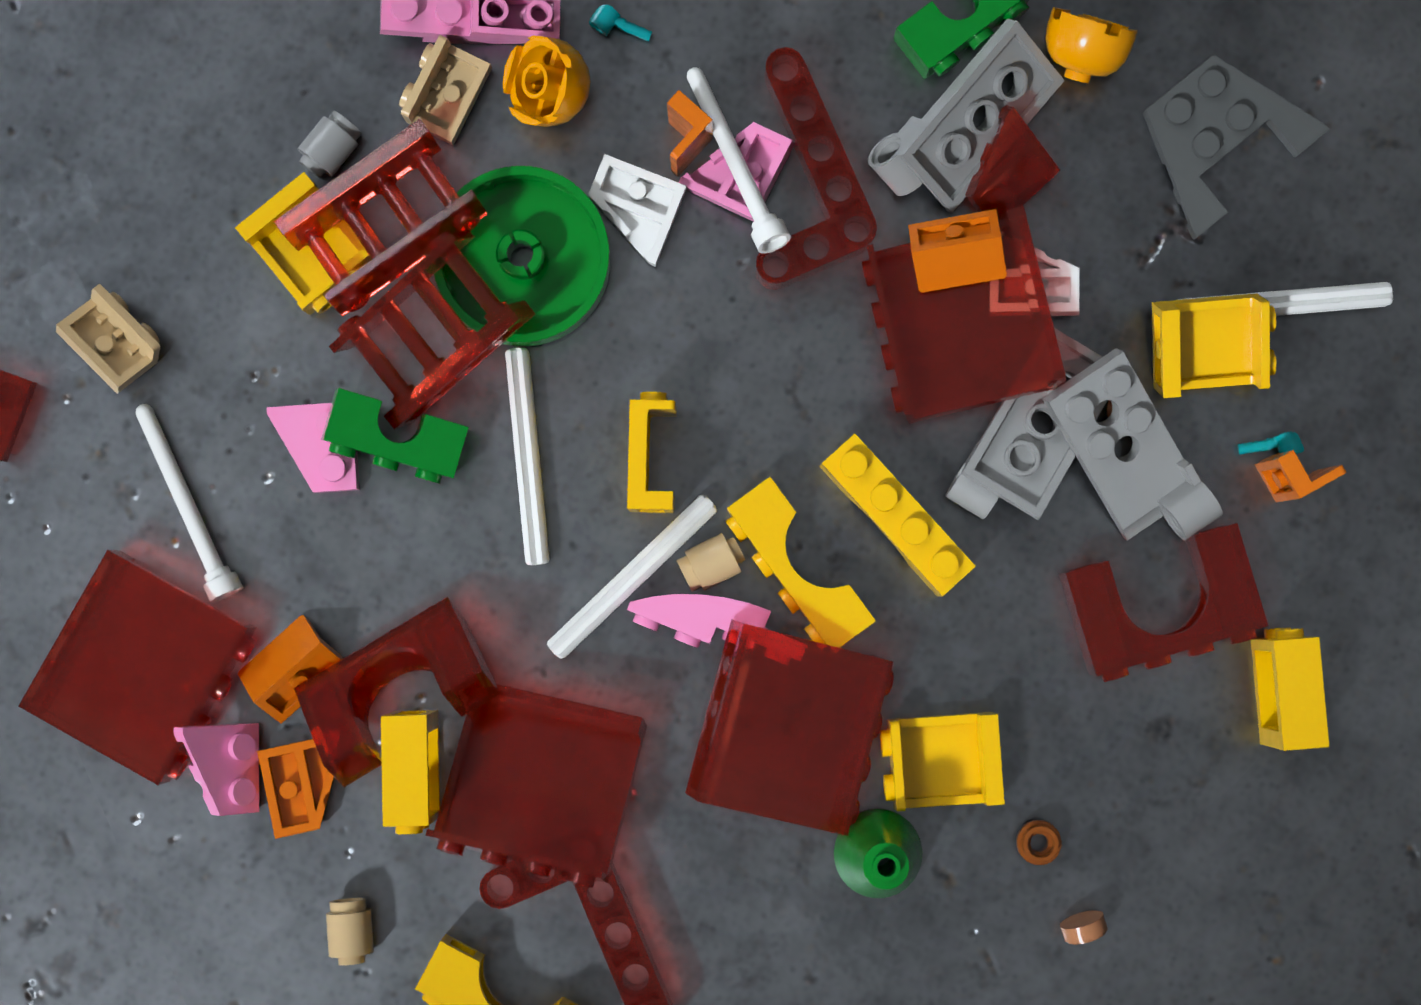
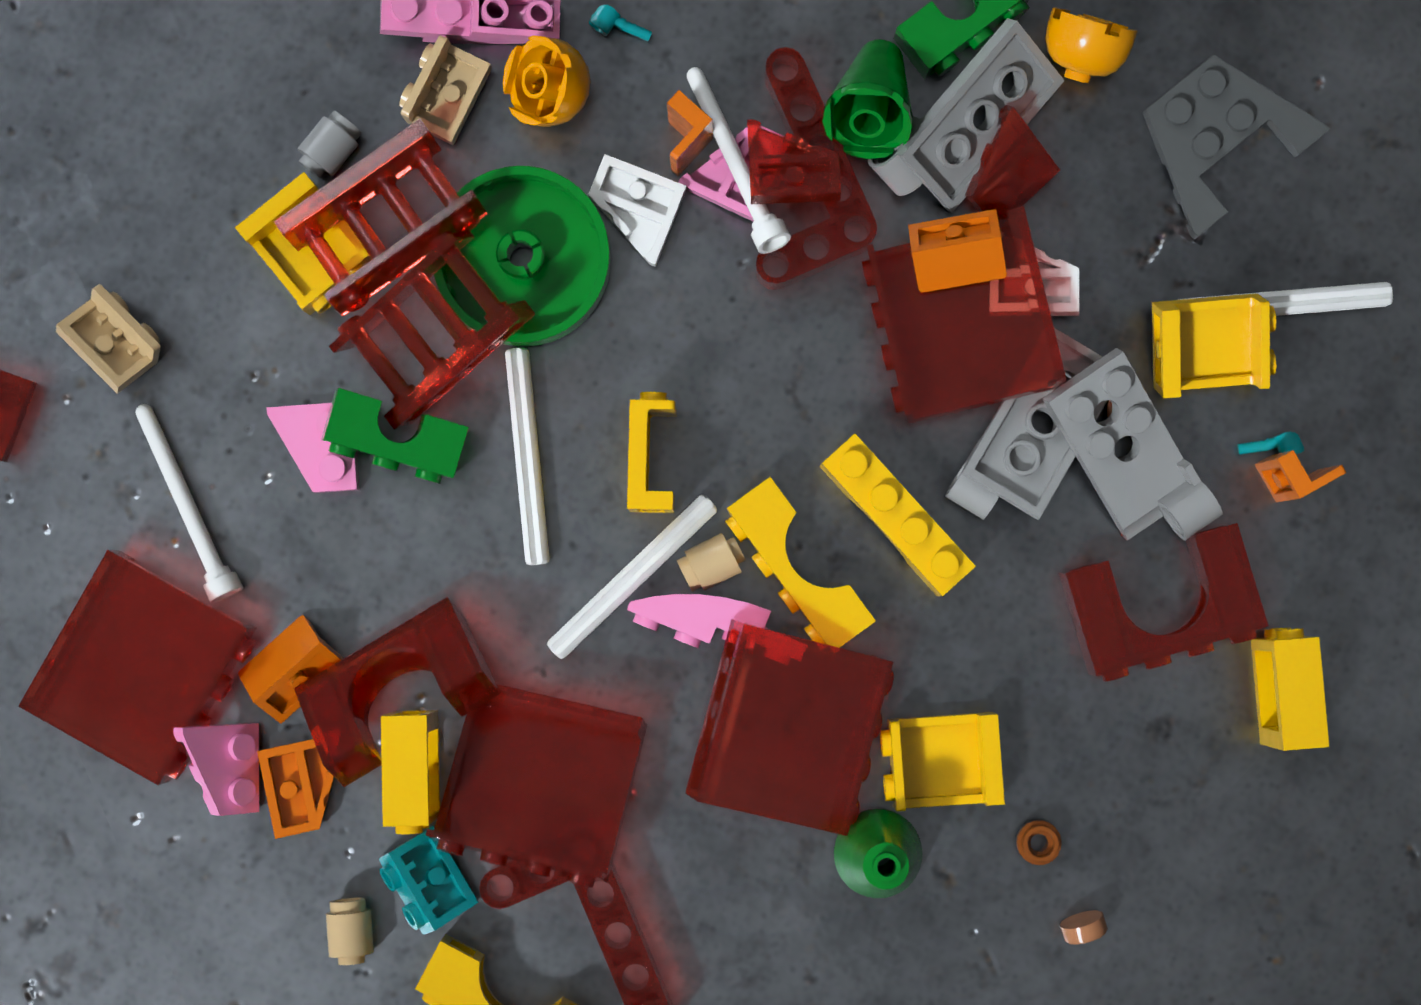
(426, 883): none -> teal bracket
(790, 169): none -> clear red wing
(871, 103): none -> green cone

